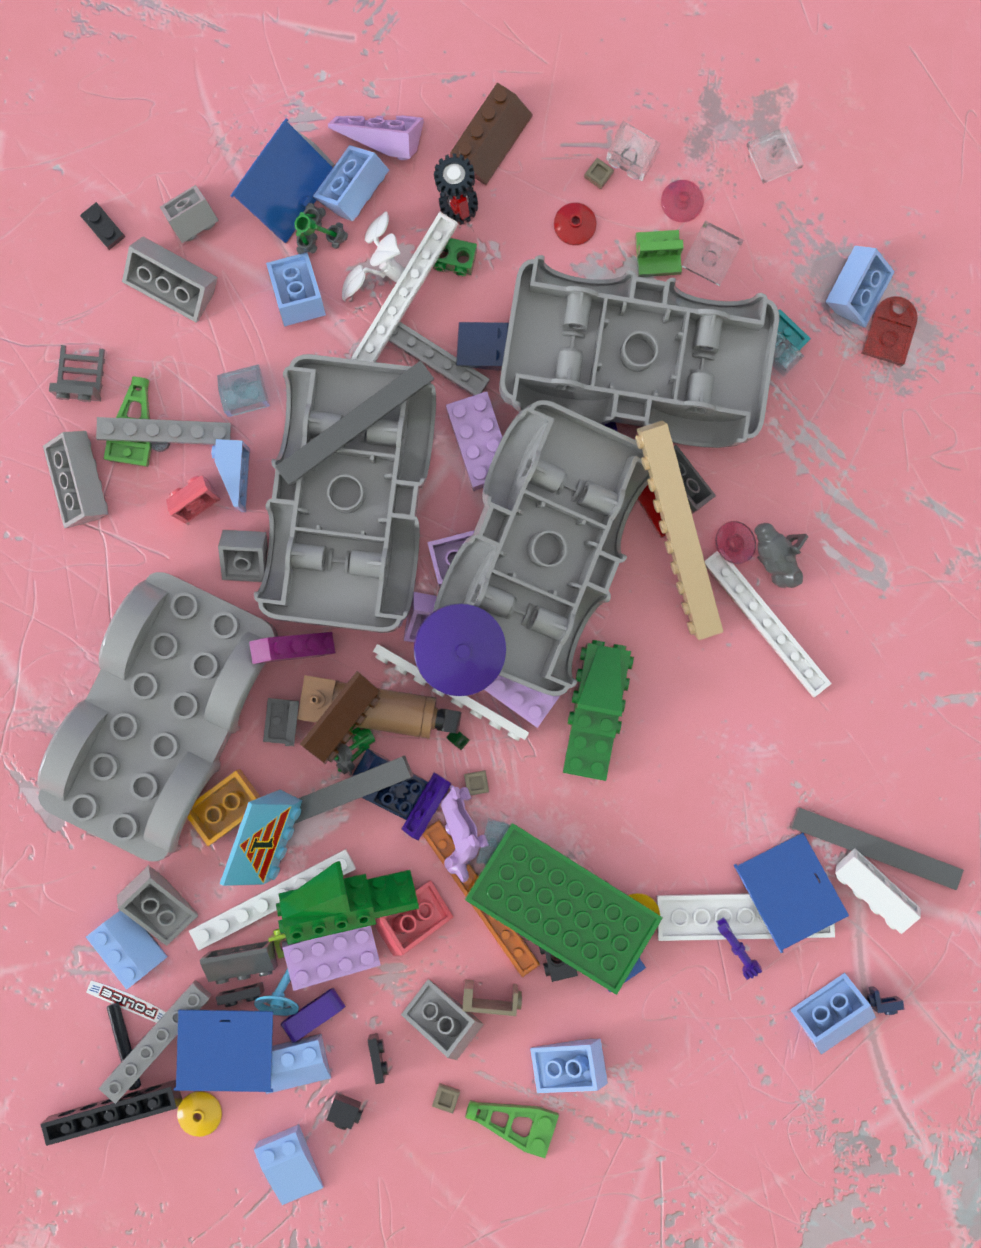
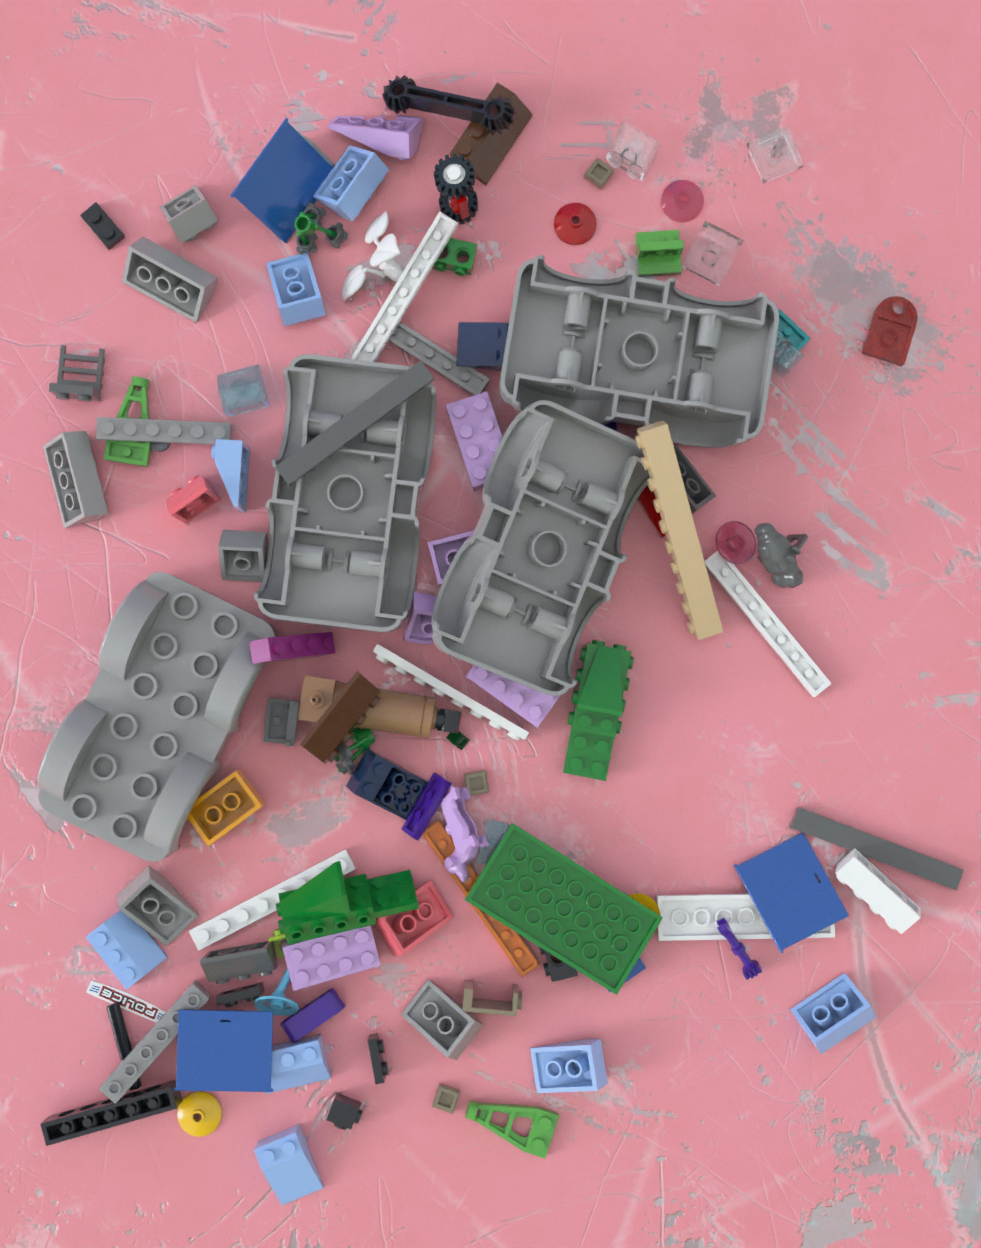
(262, 839): medium azure slope -> none
(354, 788): dark grey tile -> none
(459, 649): dark purple dish -> none
(492, 114): none -> black arm
(860, 285): light blue slope -> none
(886, 1005): dark blue bracket -> none

